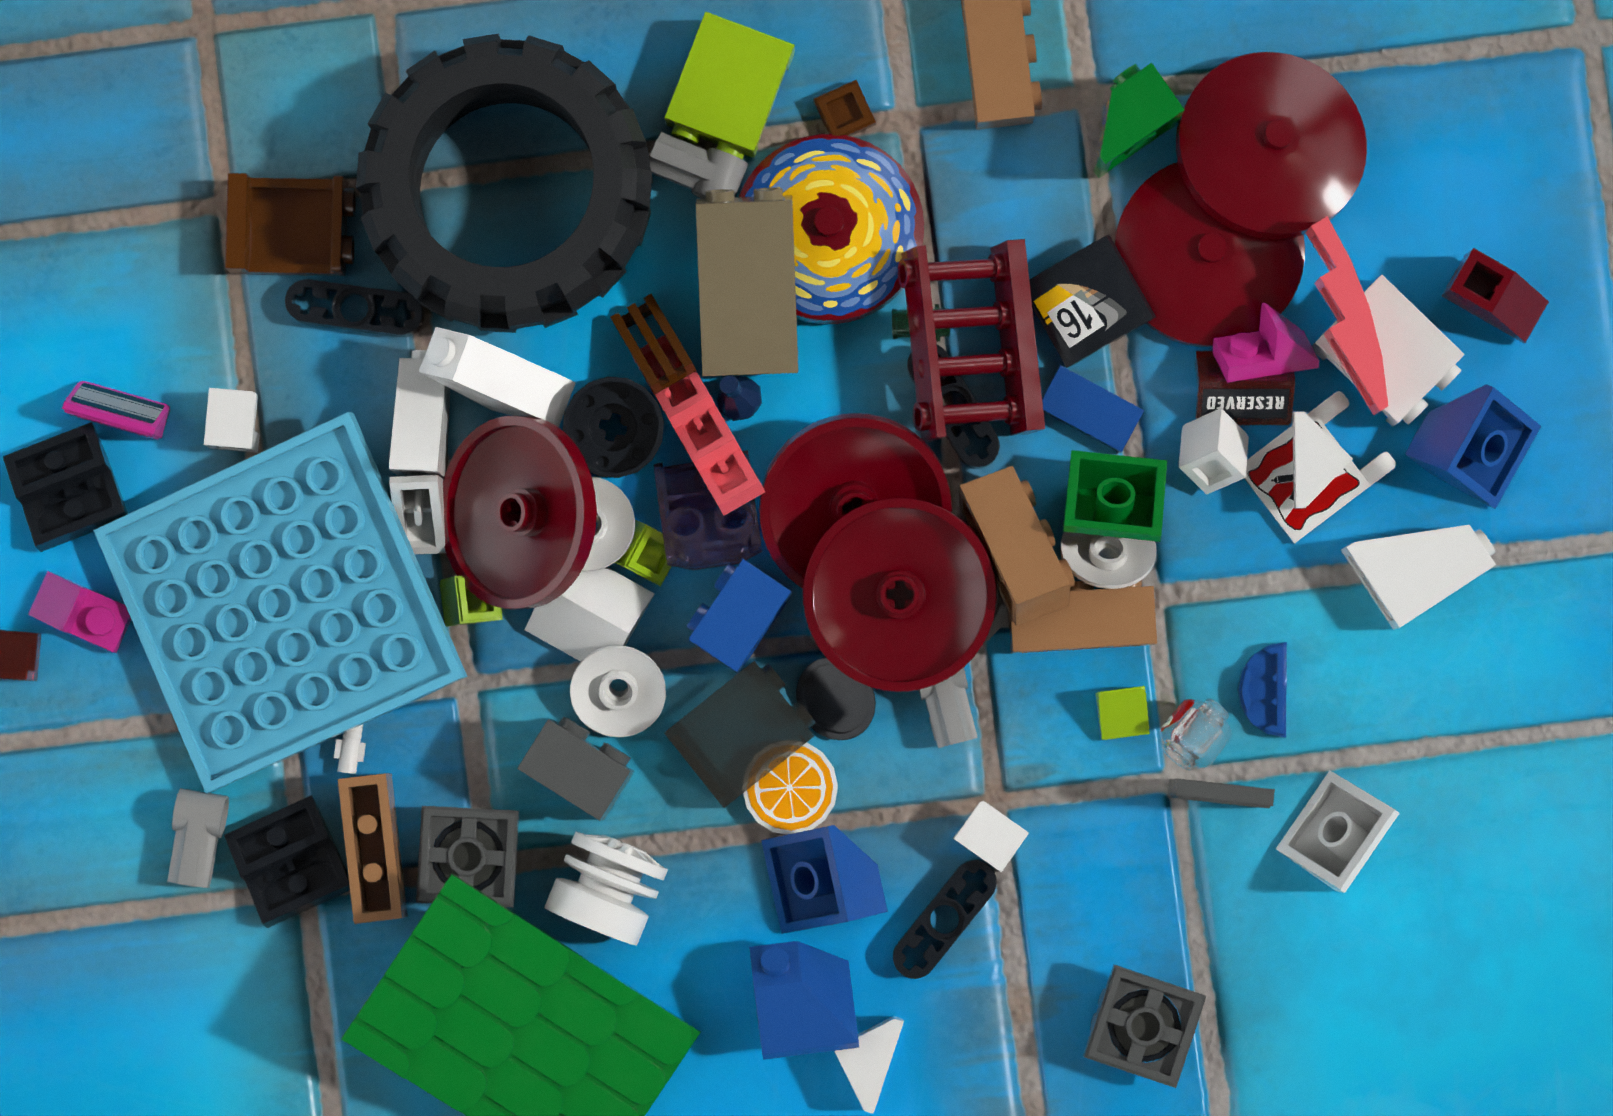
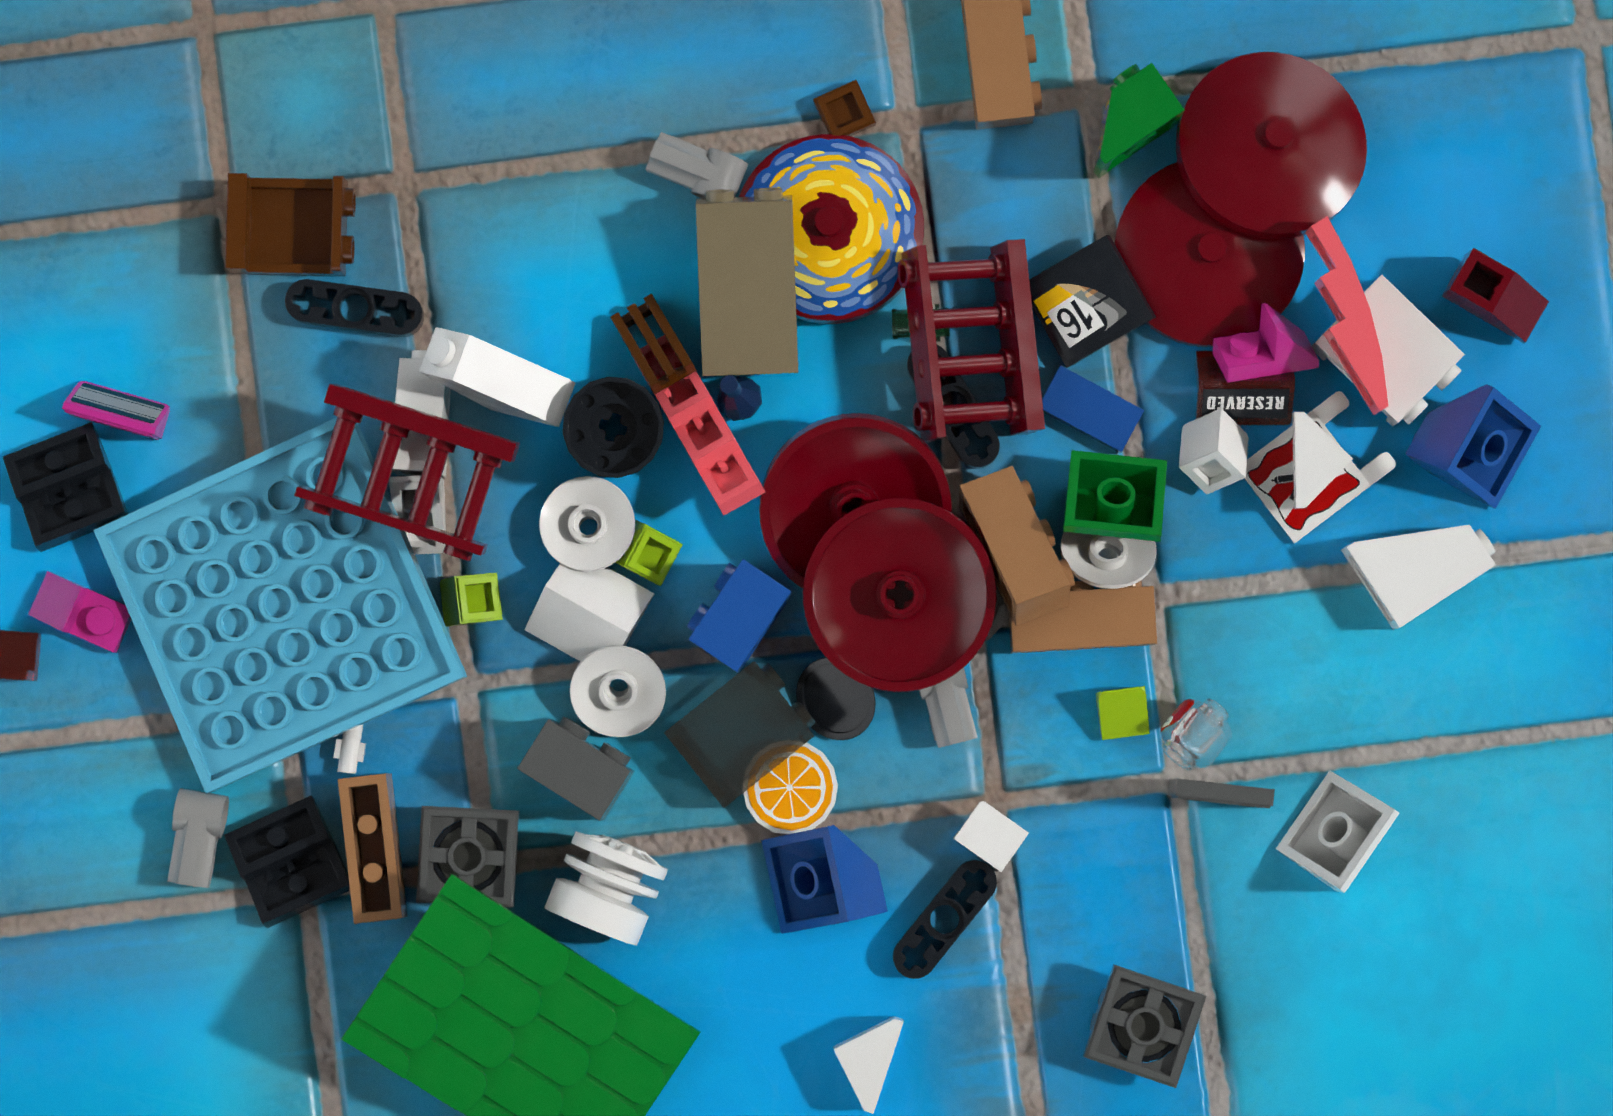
(231, 420): white panel -> none
(442, 439): none -> dark red fence
(484, 75): black tyre -> none
(518, 512): dark red dish -> none
(694, 526): clear purple slope -> none
(728, 86): lime panel -> none
(802, 1000): blue slope -> none
(1264, 688): blue tile -> none

